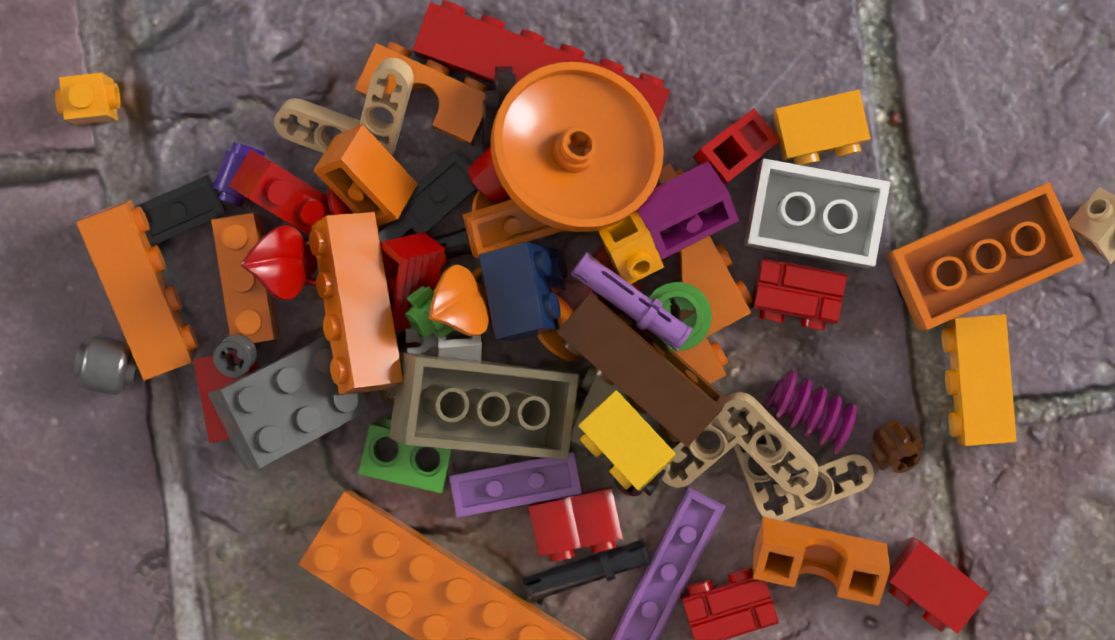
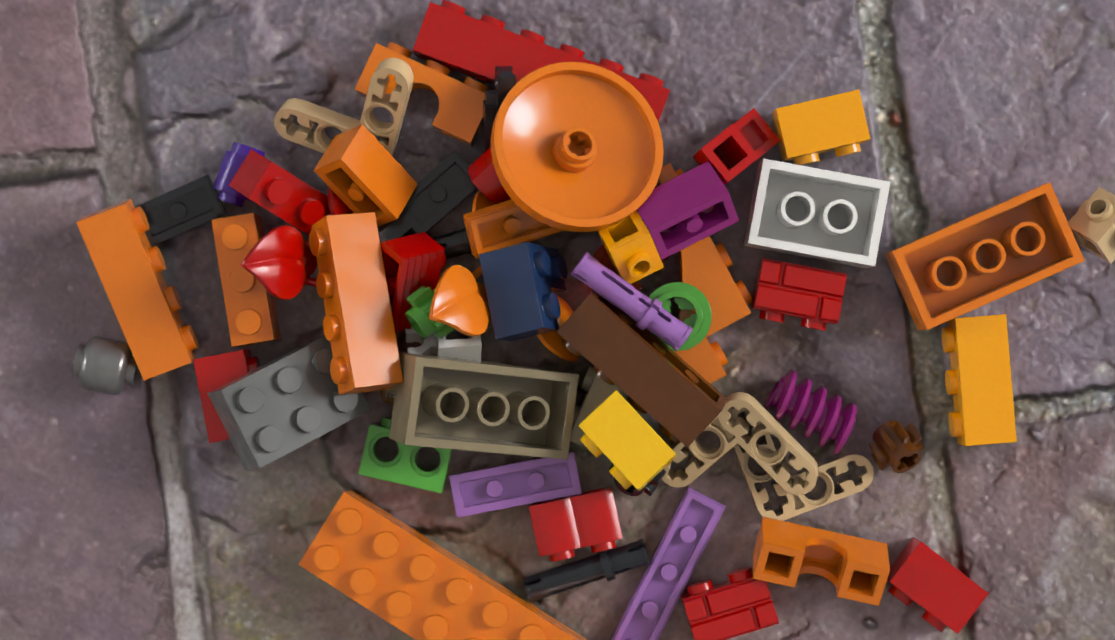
(88, 99): light orange brick -> none
(224, 360): dark grey bush -> none

